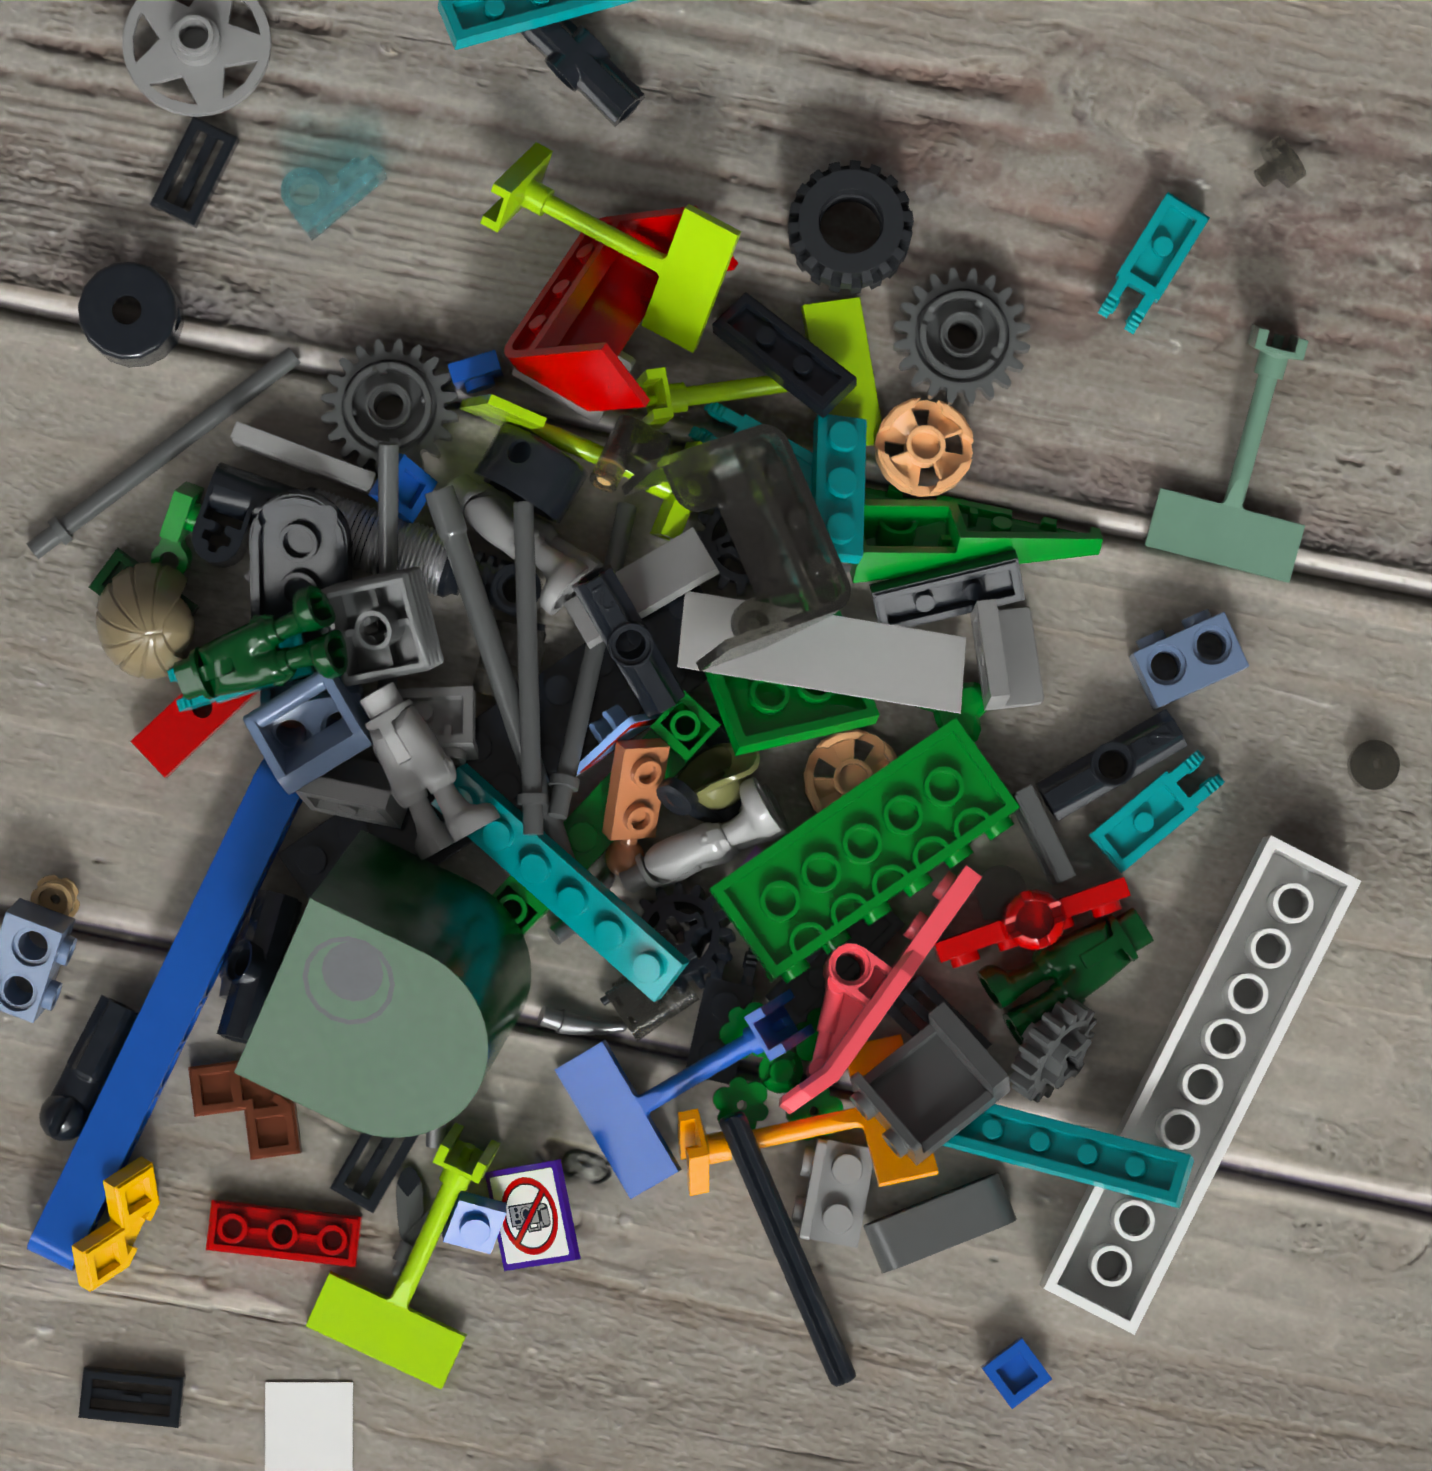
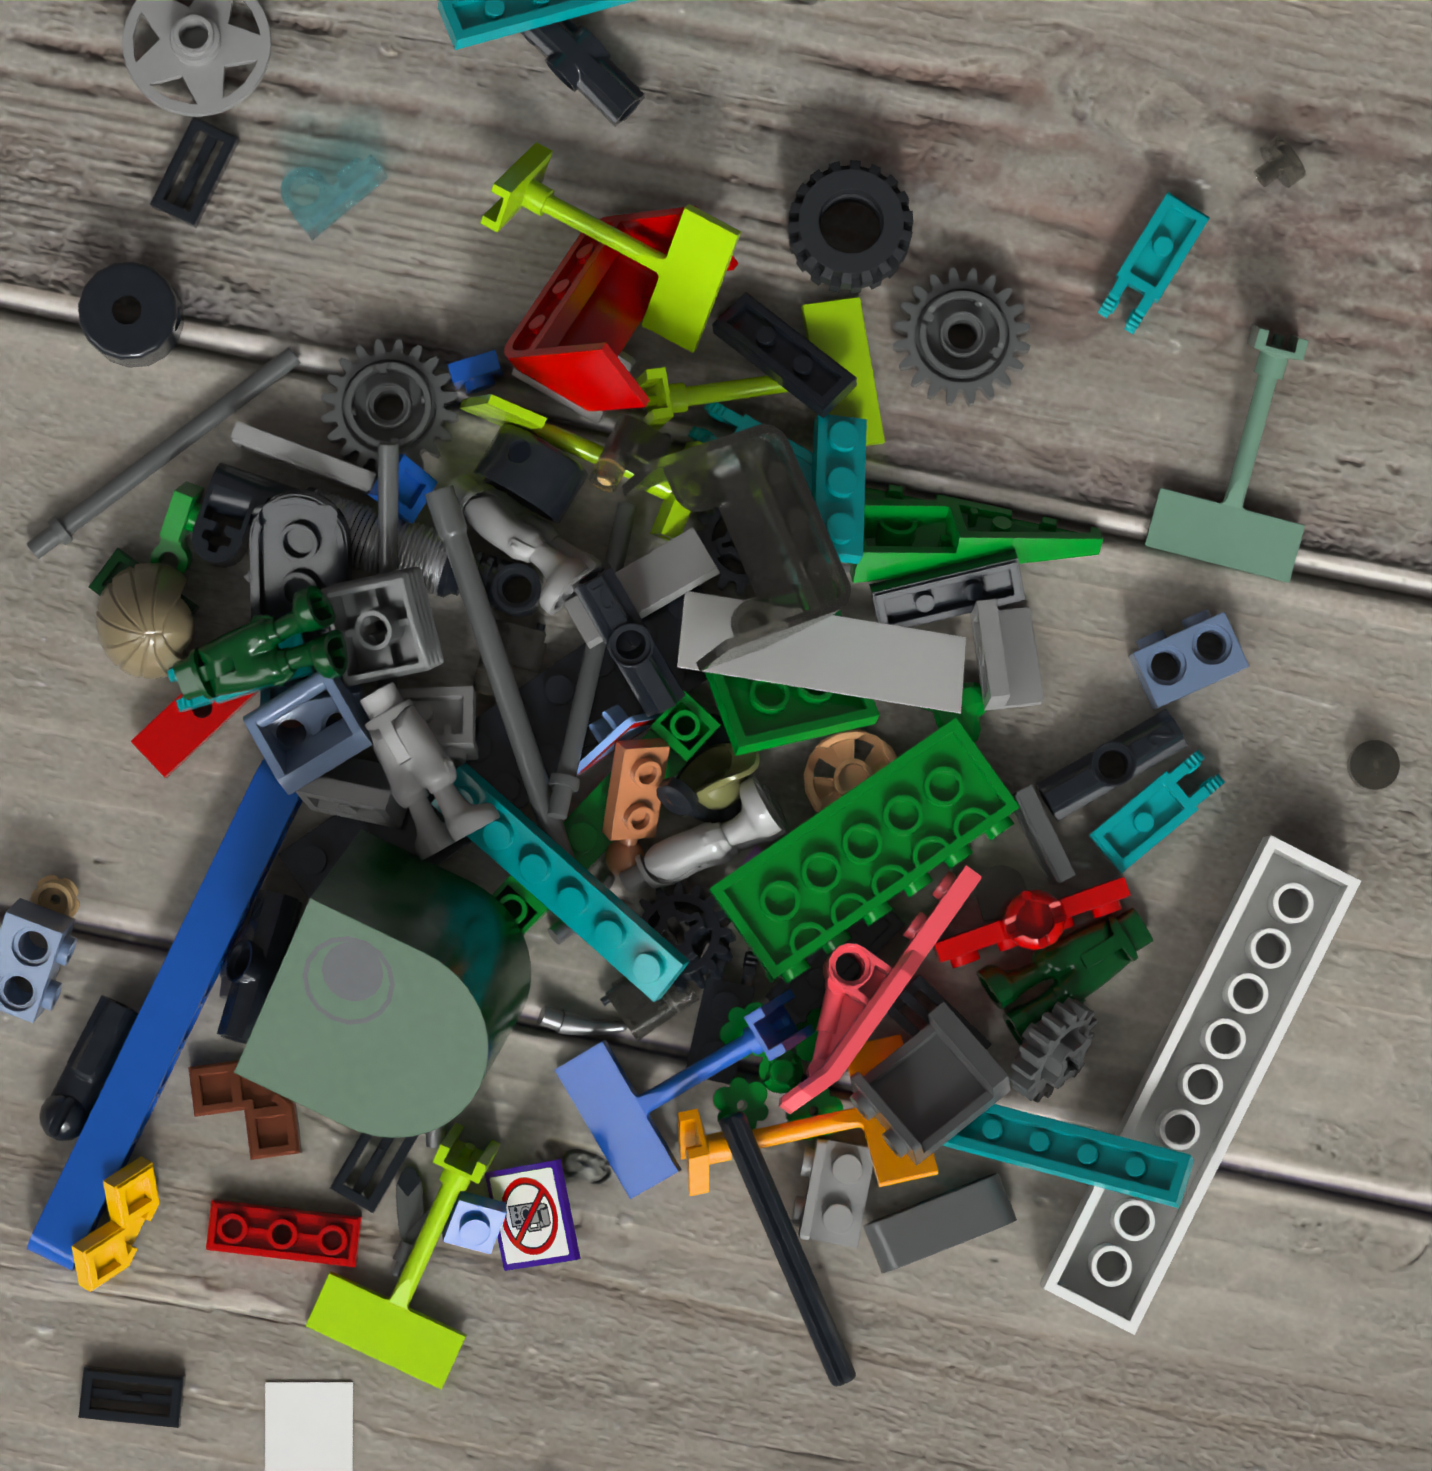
(528, 674): dark grey bar -> none
(923, 446): light nougat piece -> none
(1016, 1372): blue plate -> none

